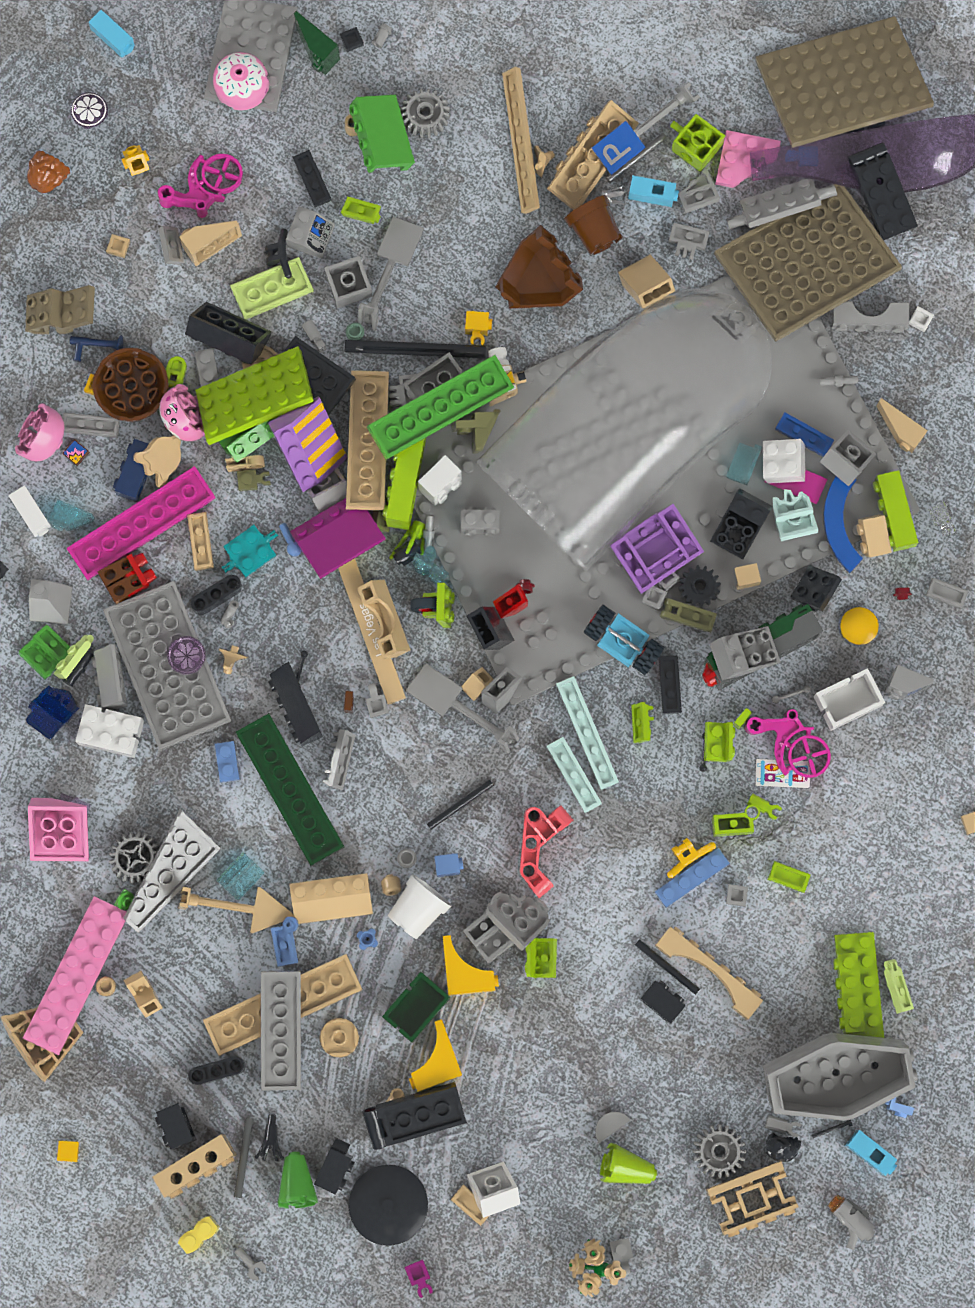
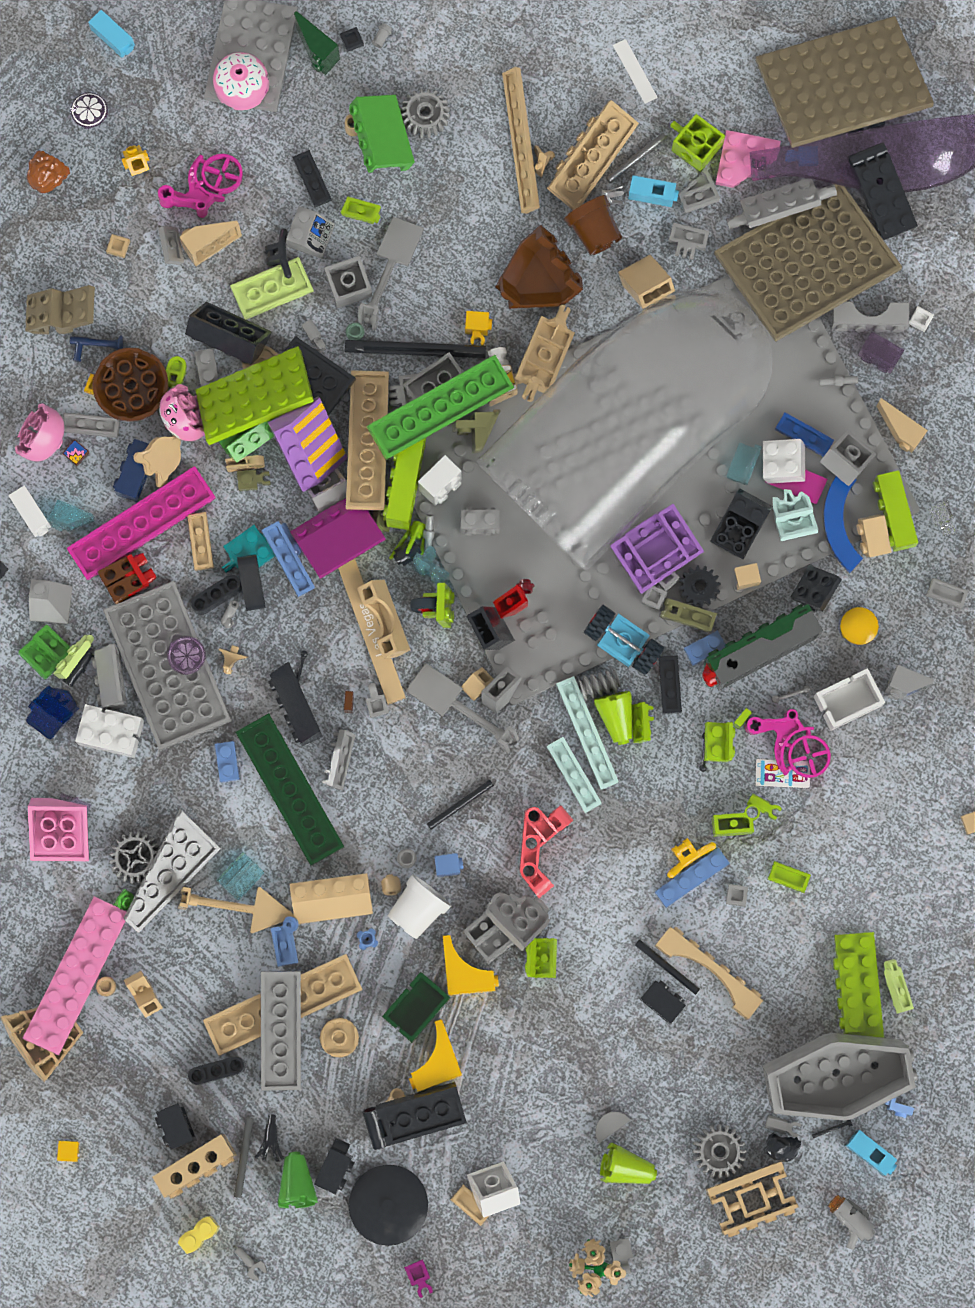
(251, 582): none -> black beam
(288, 560): none -> medium blue plate
(545, 353): none -> tan plate
(599, 685): none -> light grey piece
(617, 715): none -> lime cone
(624, 142): piece -> none
(635, 71): none -> white sticker
(699, 650): none -> medium blue plate
(744, 652): light grey slope -> none
(880, 353): none -> clear purple brick
(902, 593): dark red plate -> none

